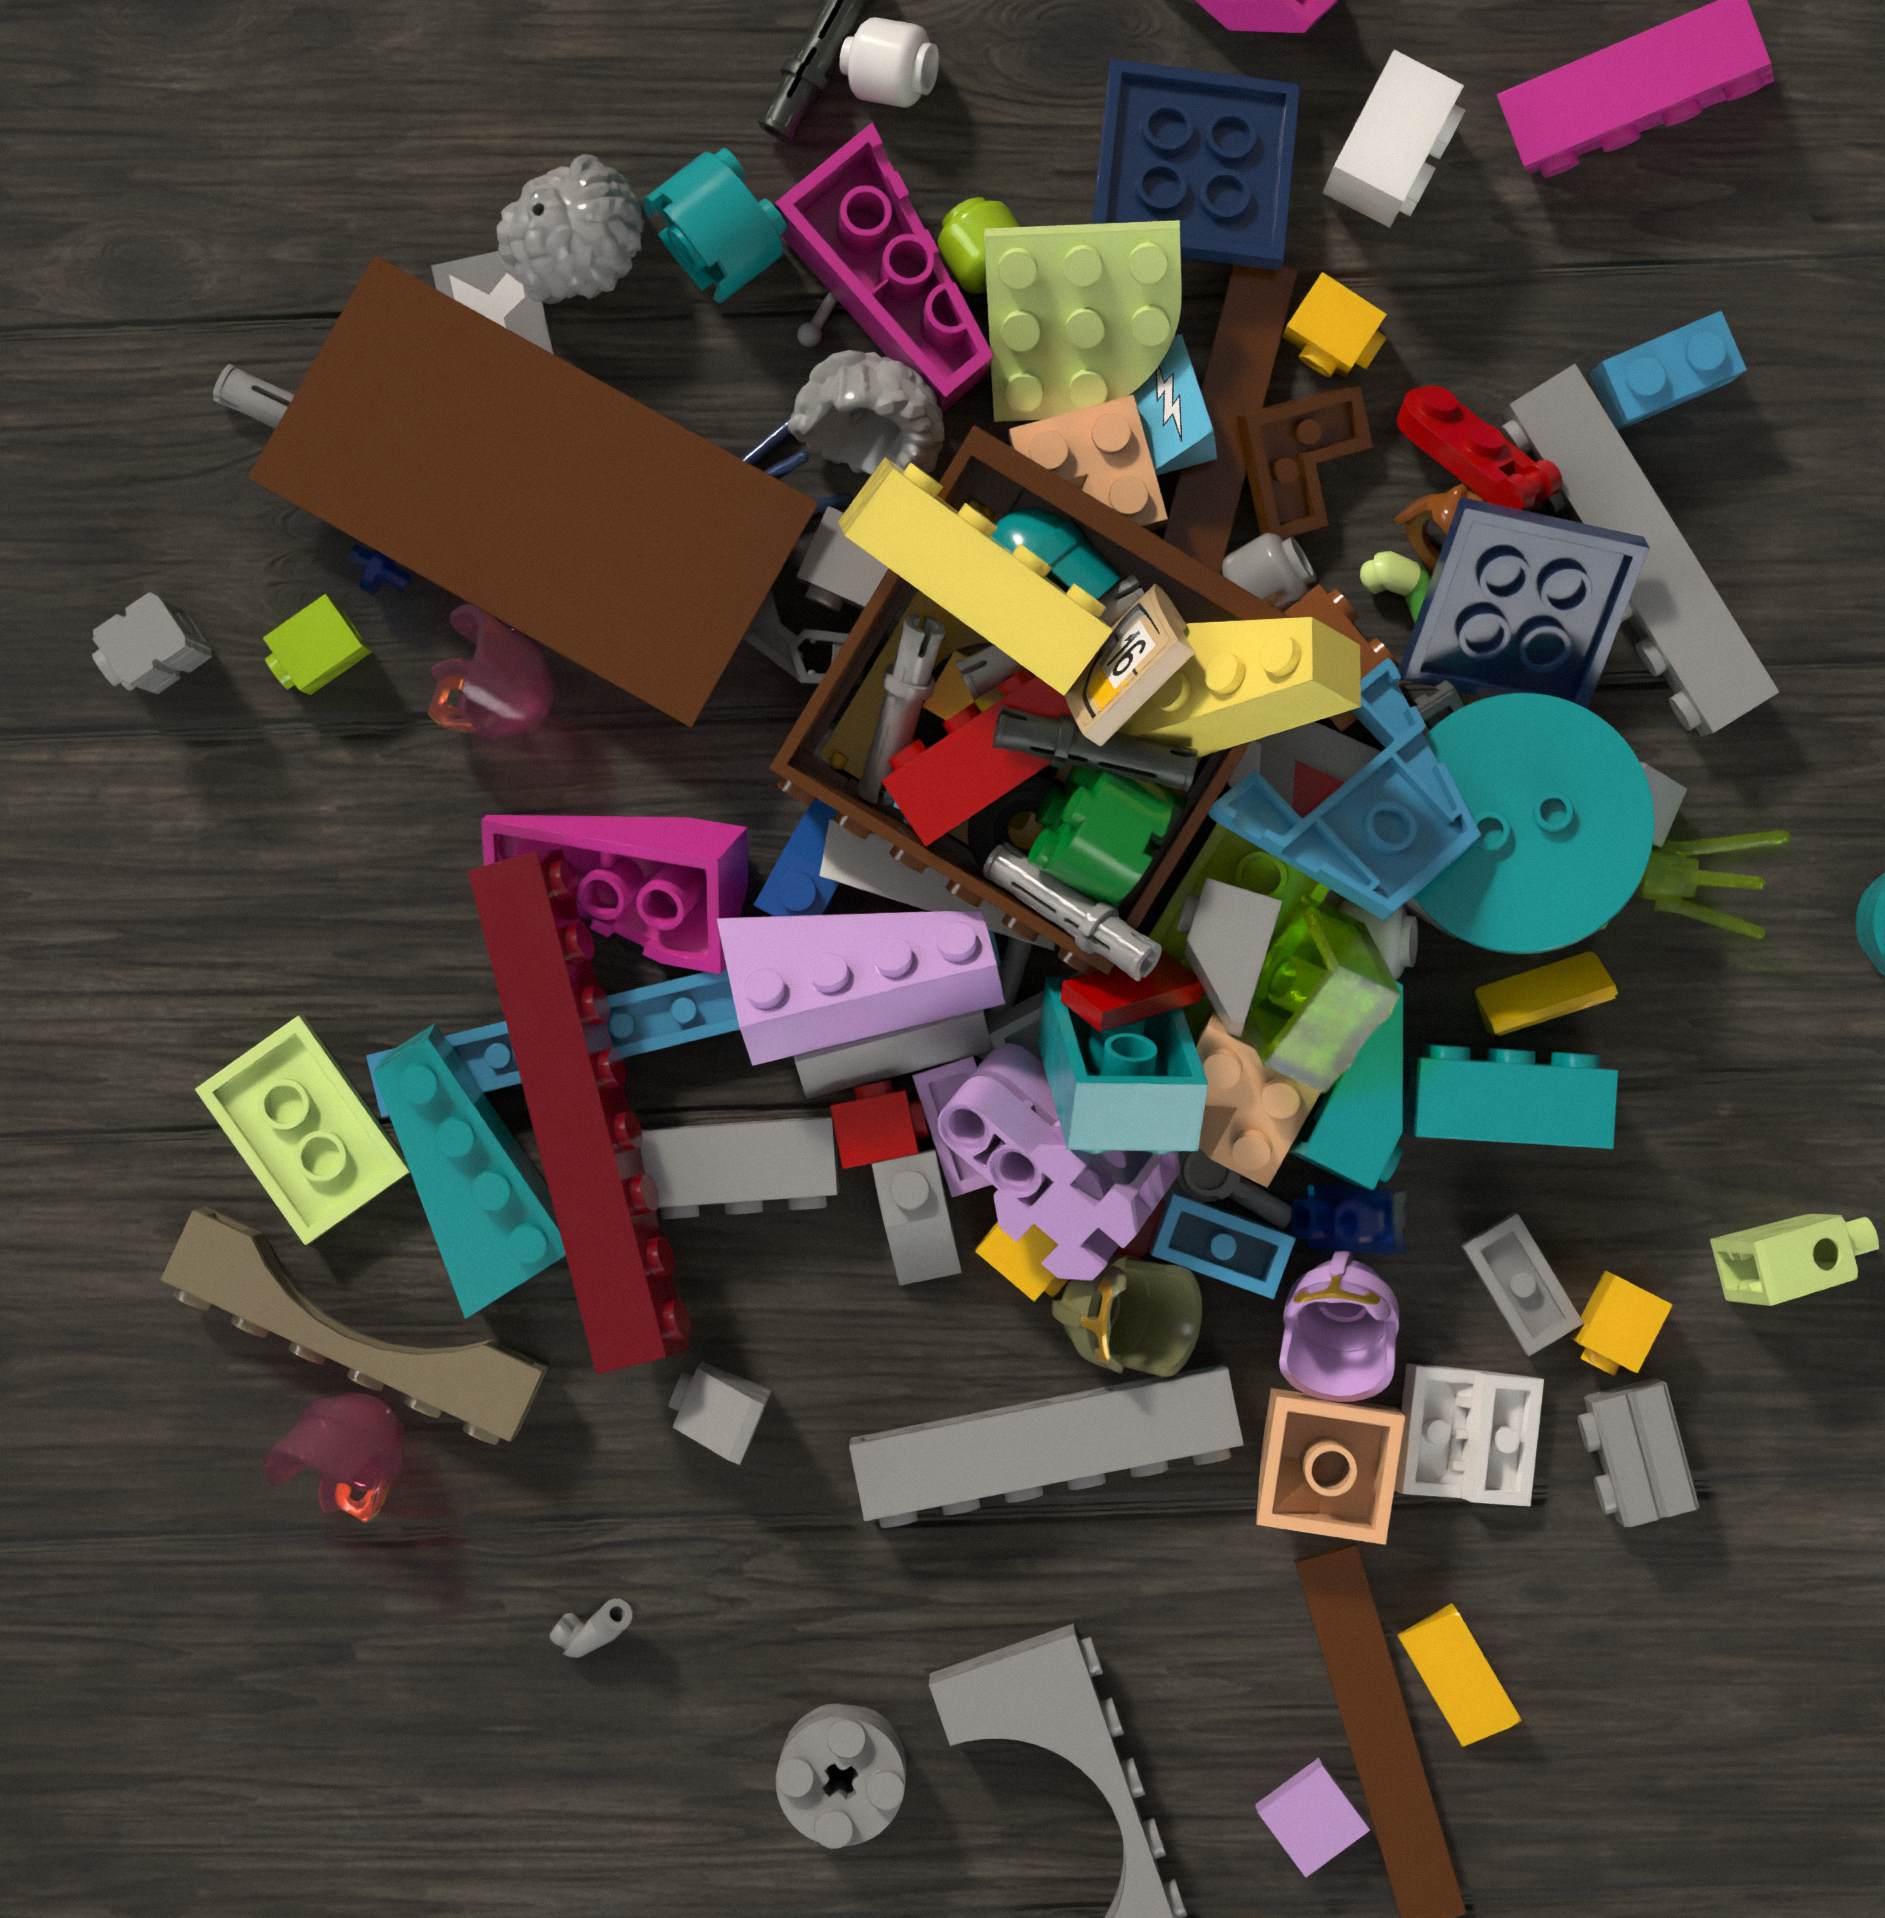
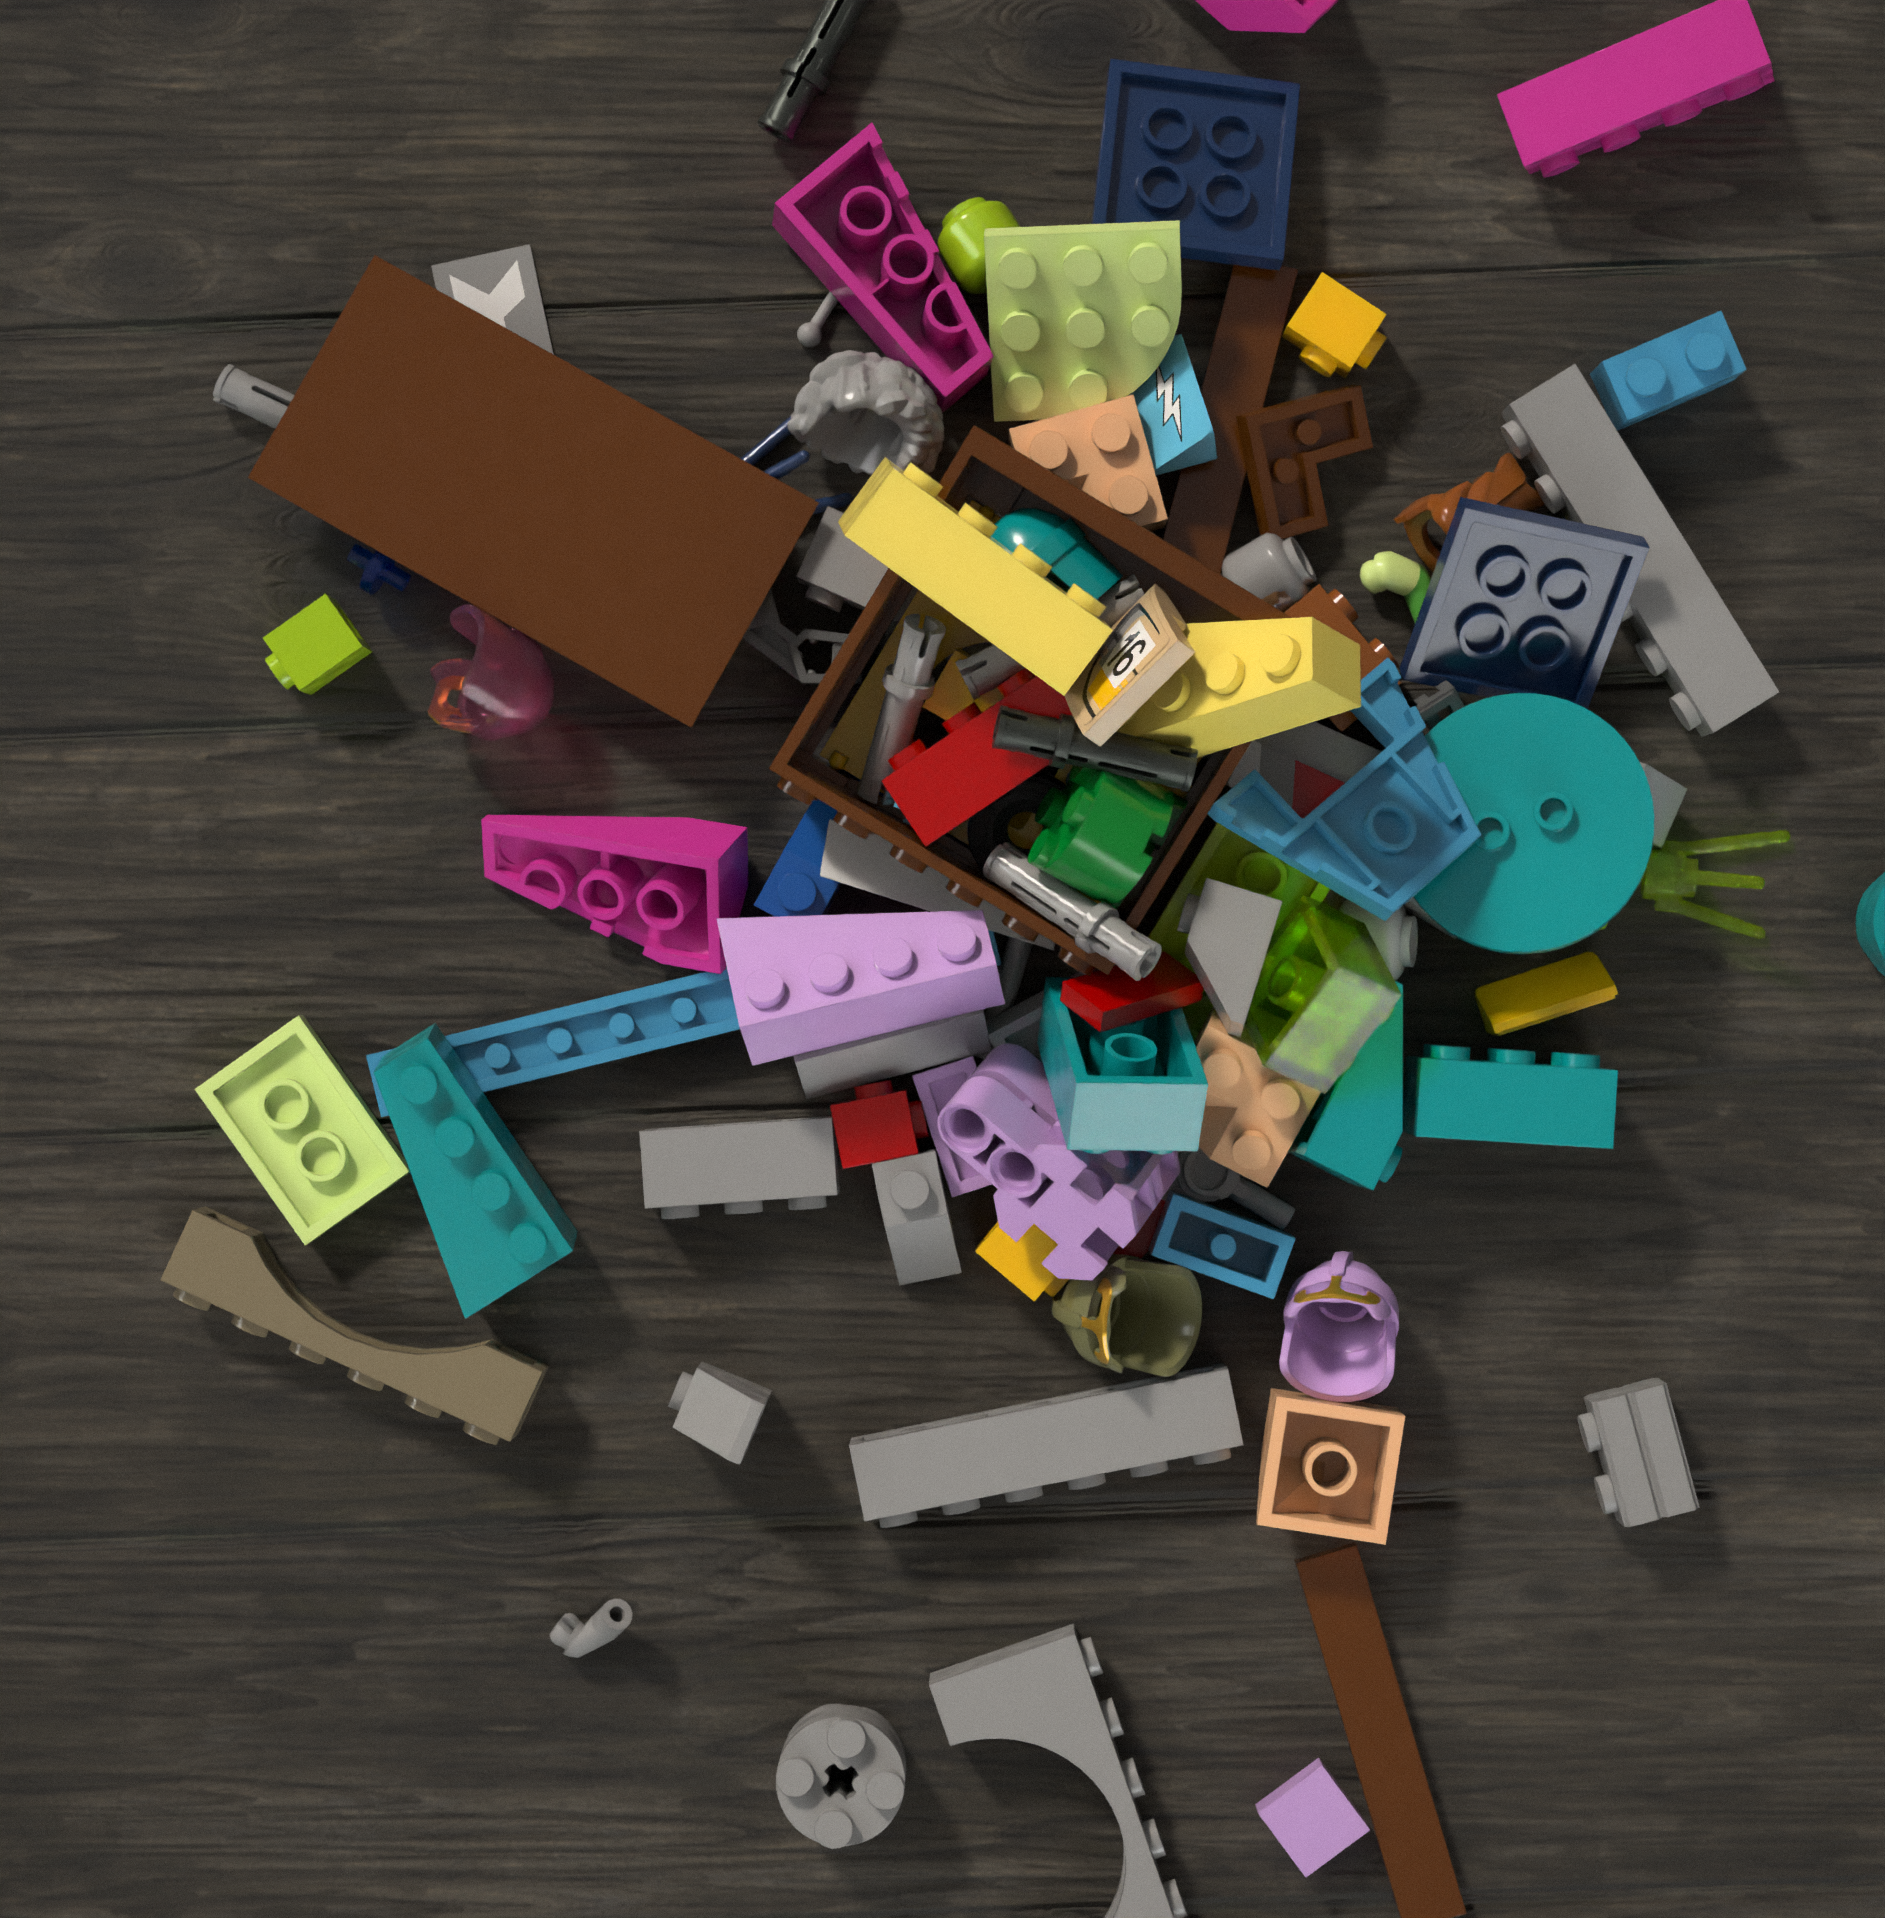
(150, 645): light grey brick -> none
(351, 1443): clear pink helmet -> none
(580, 1110): dark red brick -> none
(581, 237): light grey hair -> none
(717, 224): teal brick -> none
(890, 62): white head -> none
(1351, 1219): clear blue hips -> none
(1386, 152): white brick -> none
(1459, 1676): yellow slope -> none
(1469, 1434): white slope -> none
(1475, 450): red plate -> none
(1521, 1284): light grey plate -> none
(1619, 1324): yellow brick -> none
(1792, 1257): yellowish green torso -> none

